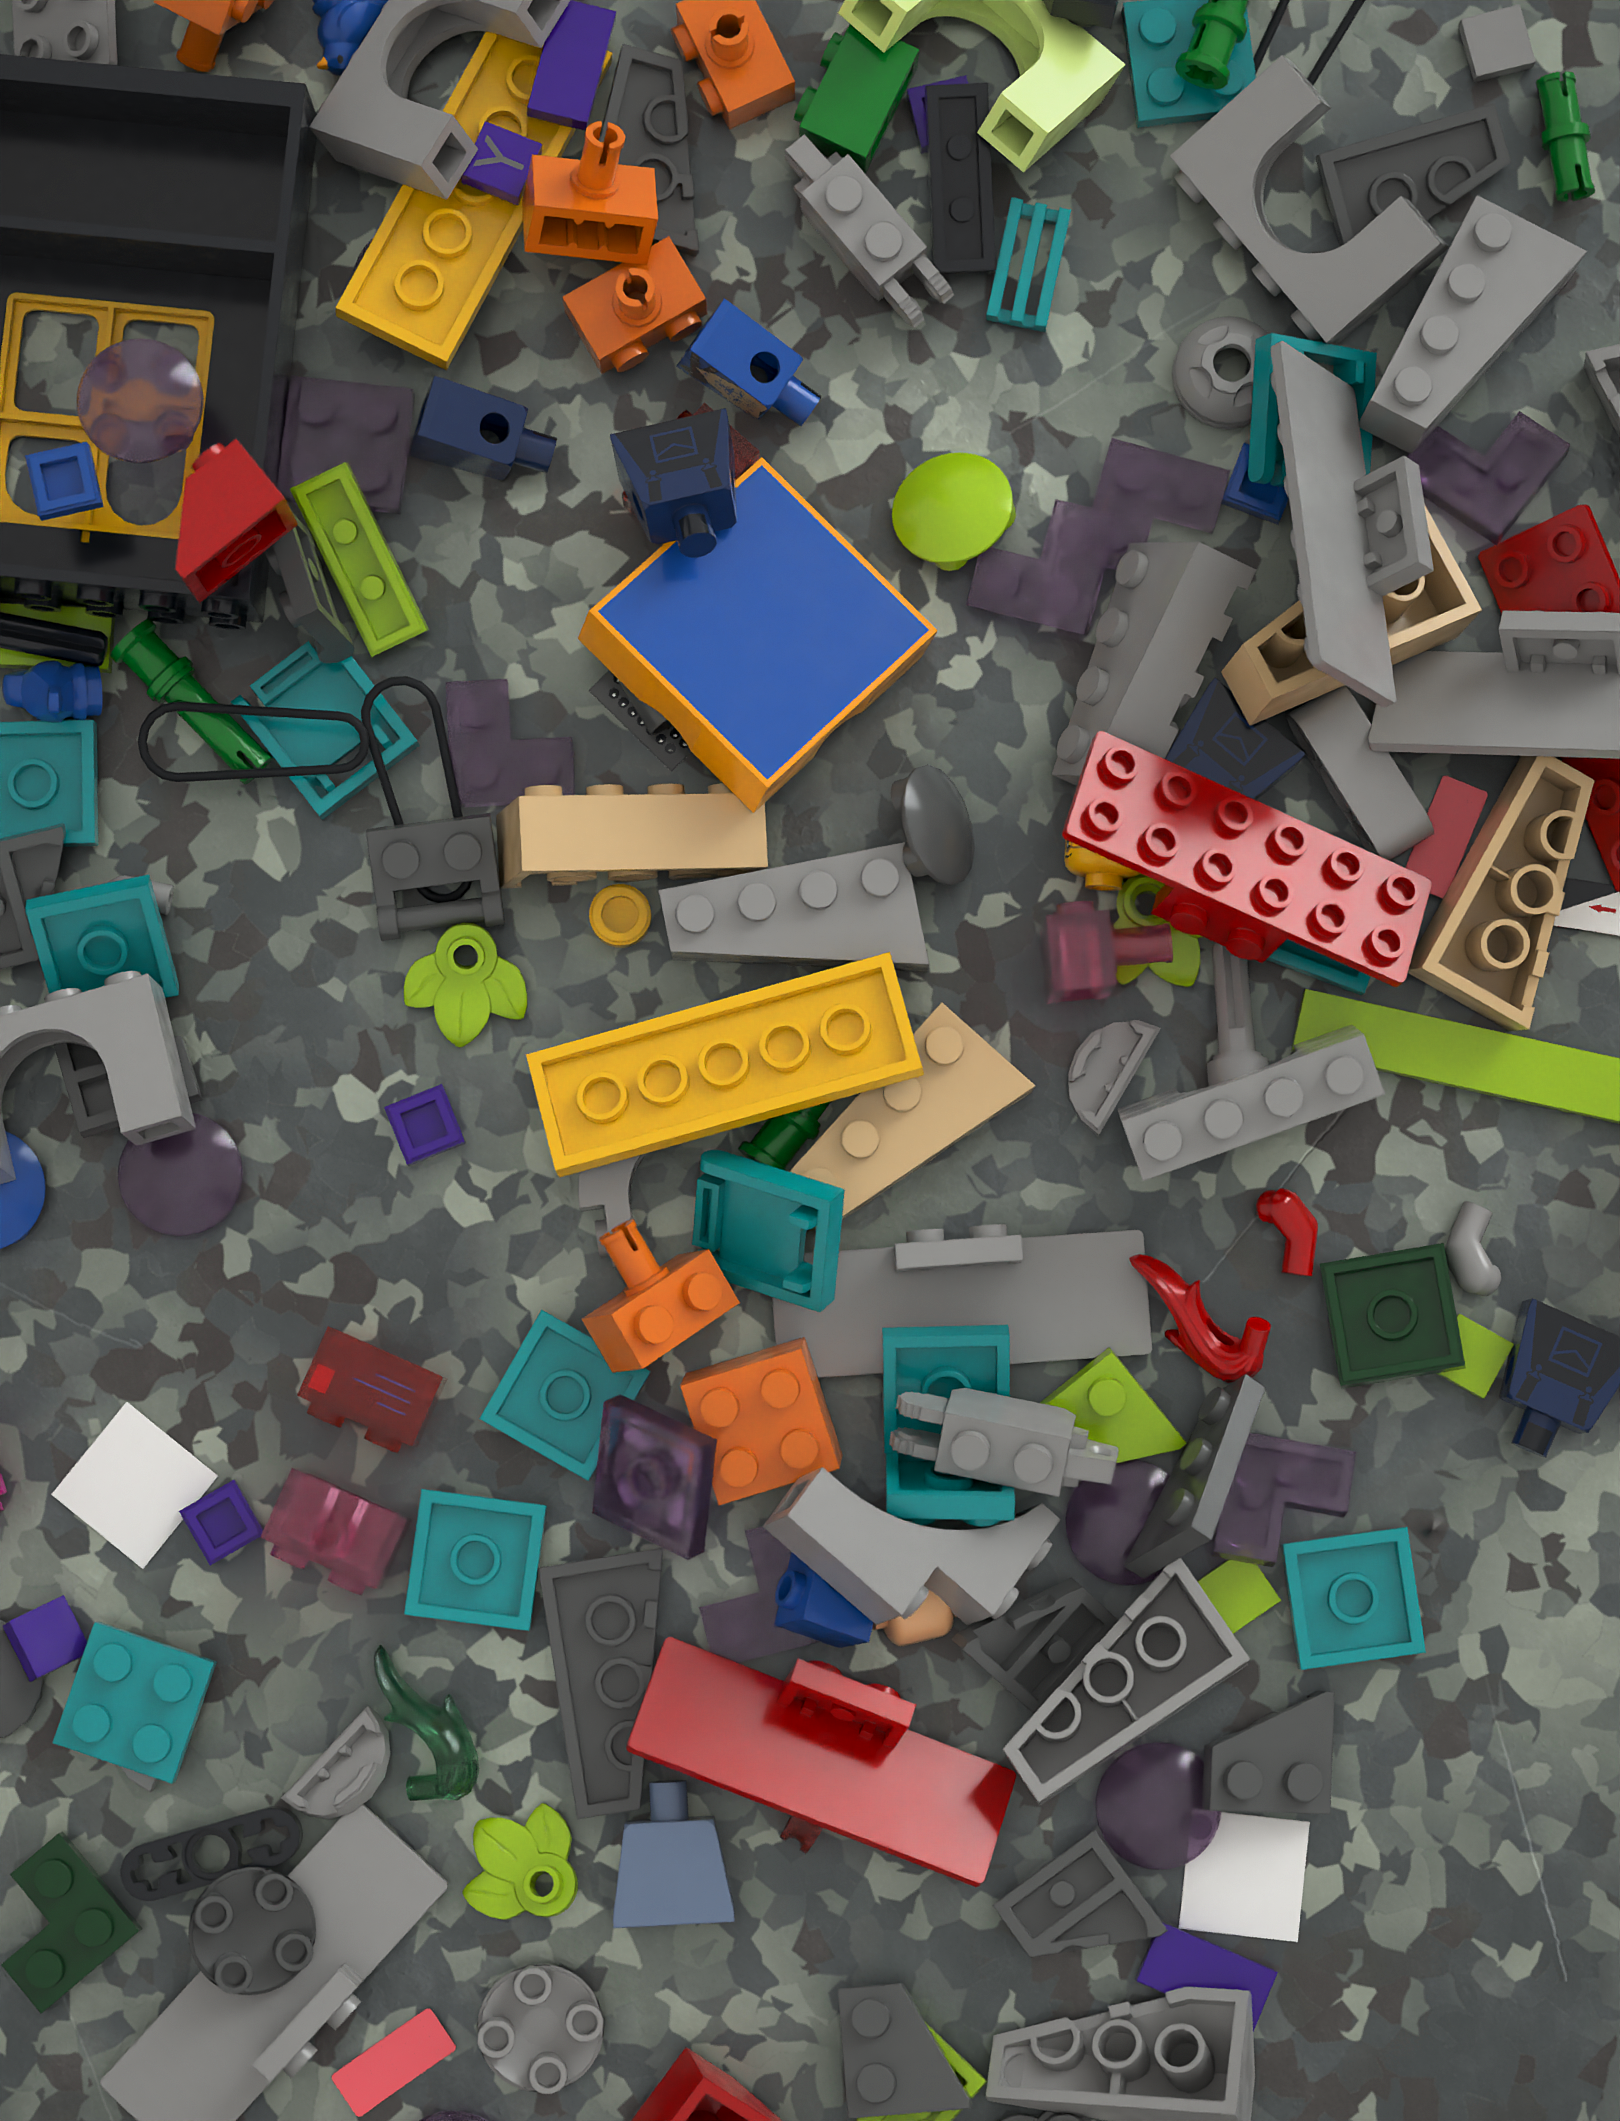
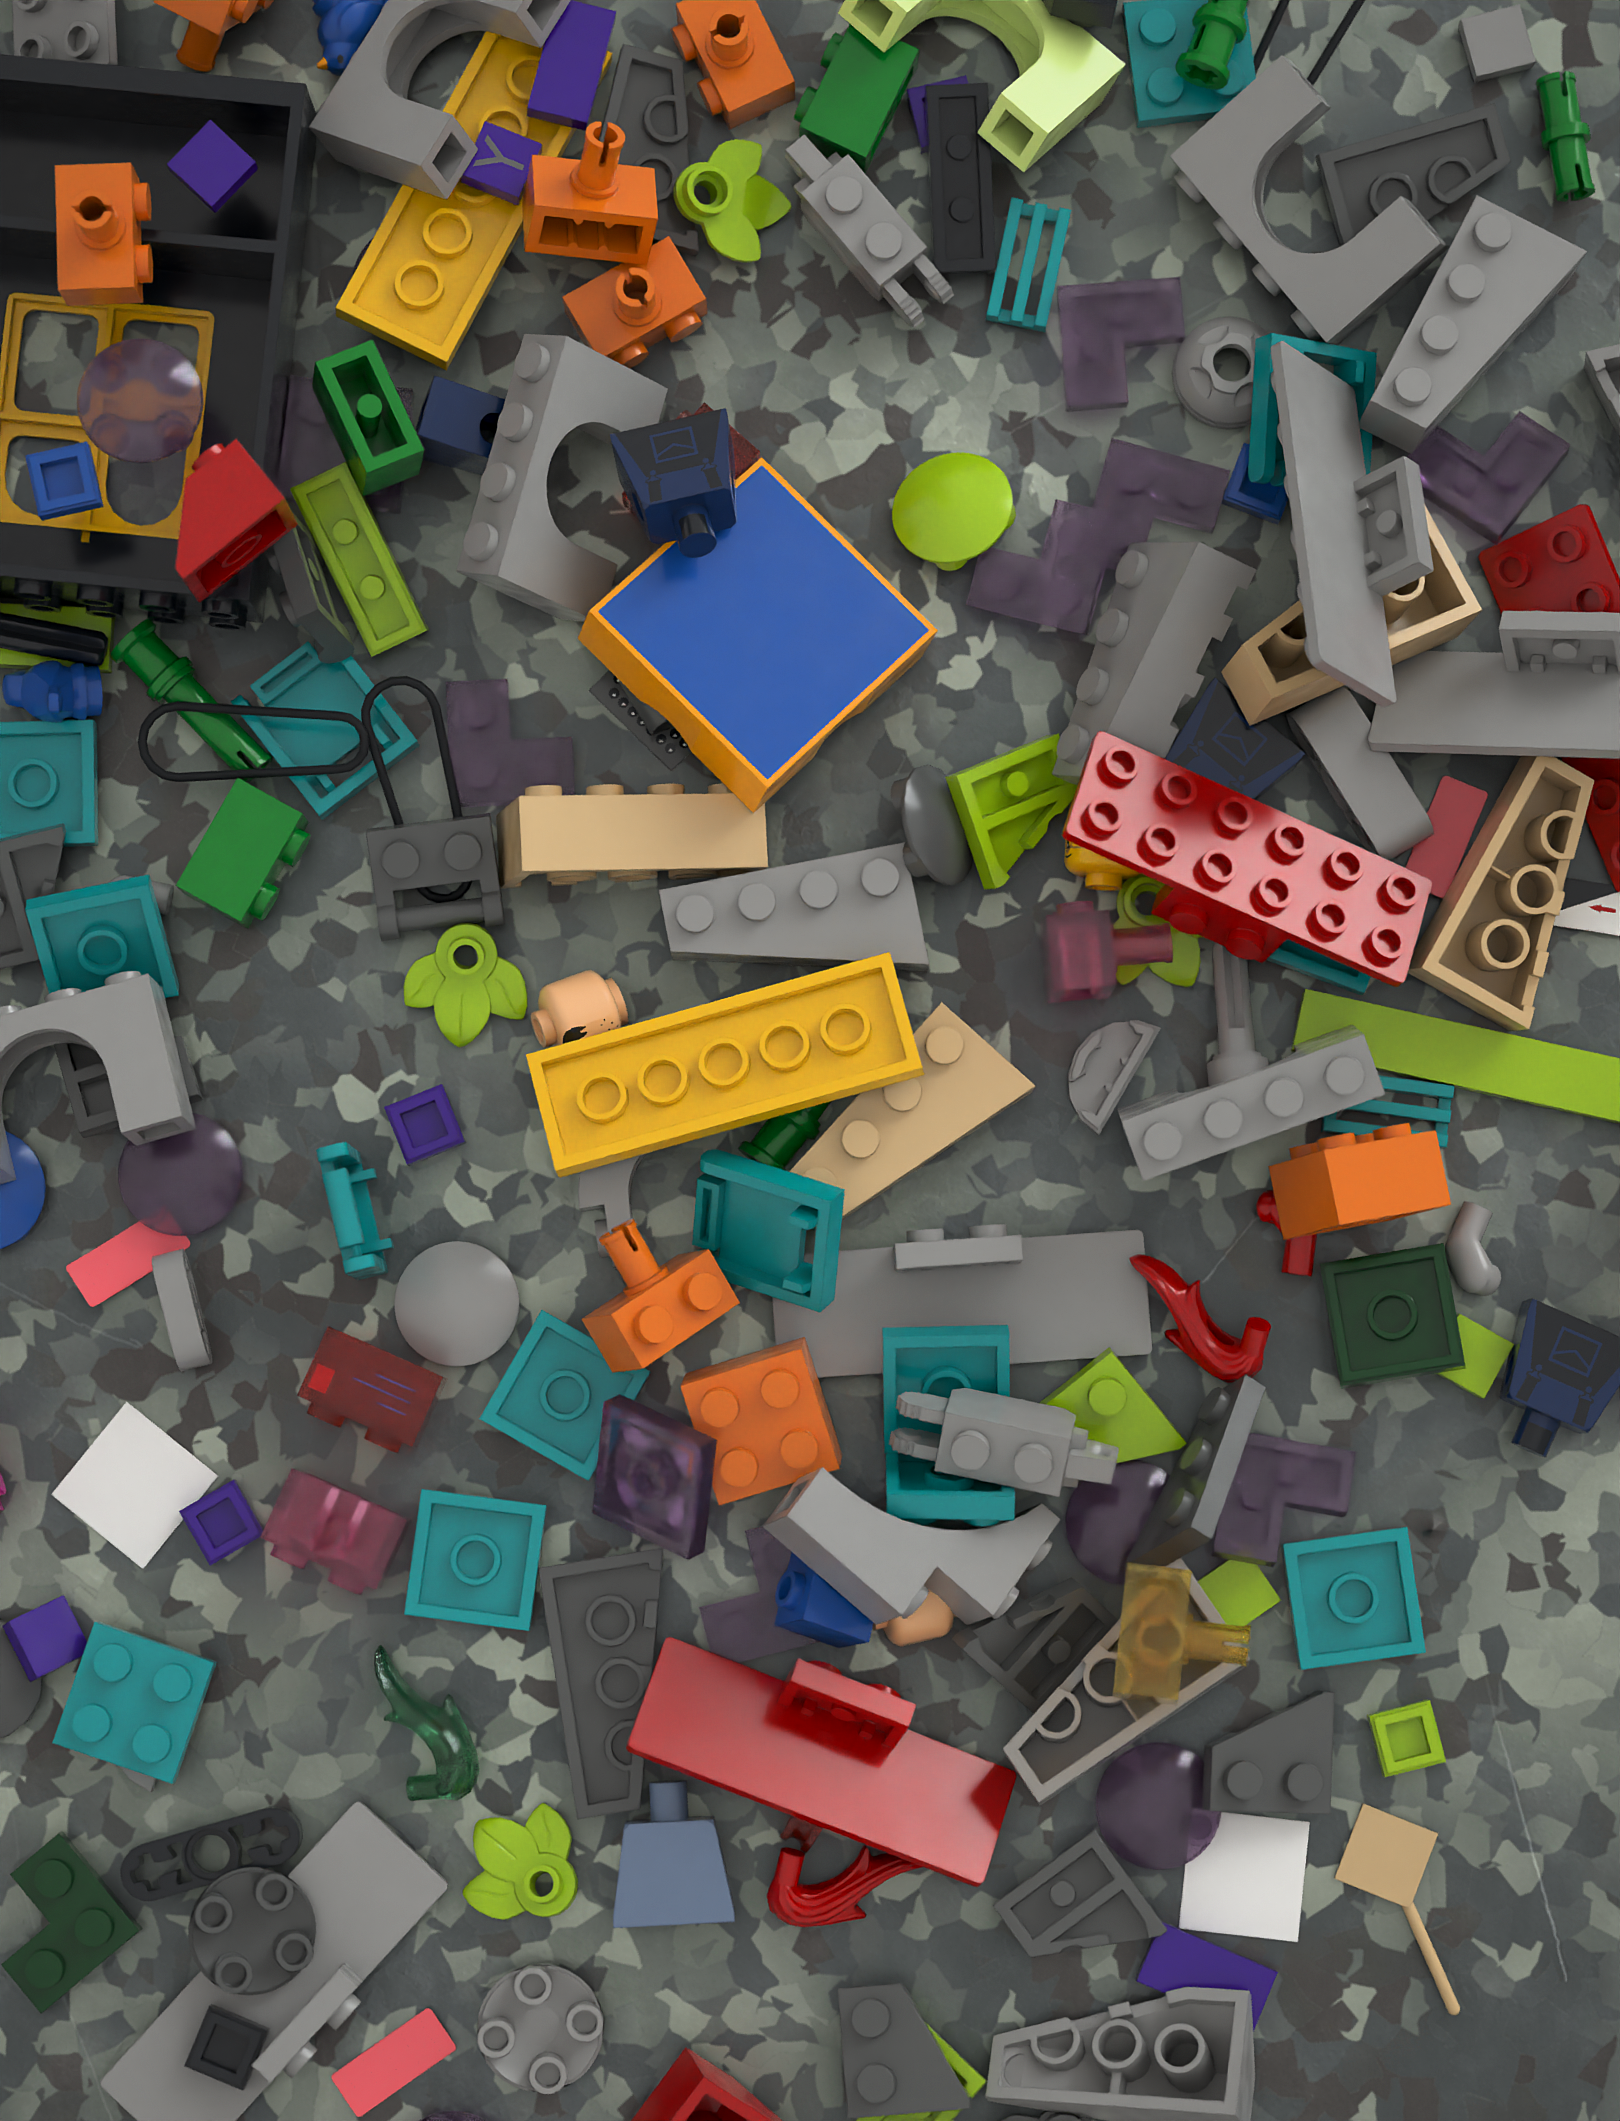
(101, 234): none -> orange brick
(121, 1261): none -> coral sticker
(181, 1310): none -> light grey beam
(212, 166): none -> dark purple tile
(227, 2047): none -> black tile
(244, 854): none -> green brick
(345, 1772): light grey tile -> none
(353, 1211): none -> teal container
(367, 417): none -> green brick
(456, 1303): none -> light grey dish
(511, 531): none -> light grey arch
(578, 1009): none -> light nougat head
(620, 915): yellow tile -> none
(722, 362): blue torso -> none
(738, 199): none -> lime plate
(832, 1899): none -> red piece
(1009, 805): none -> lime wing
(1100, 322): none -> clear purple plate
(1162, 1636): none -> clear yellow brick
(1359, 1180): none -> orange brick
(1389, 1861): none -> tan piece
(1406, 1738): none -> lime tile
(1440, 1115): none -> teal tile

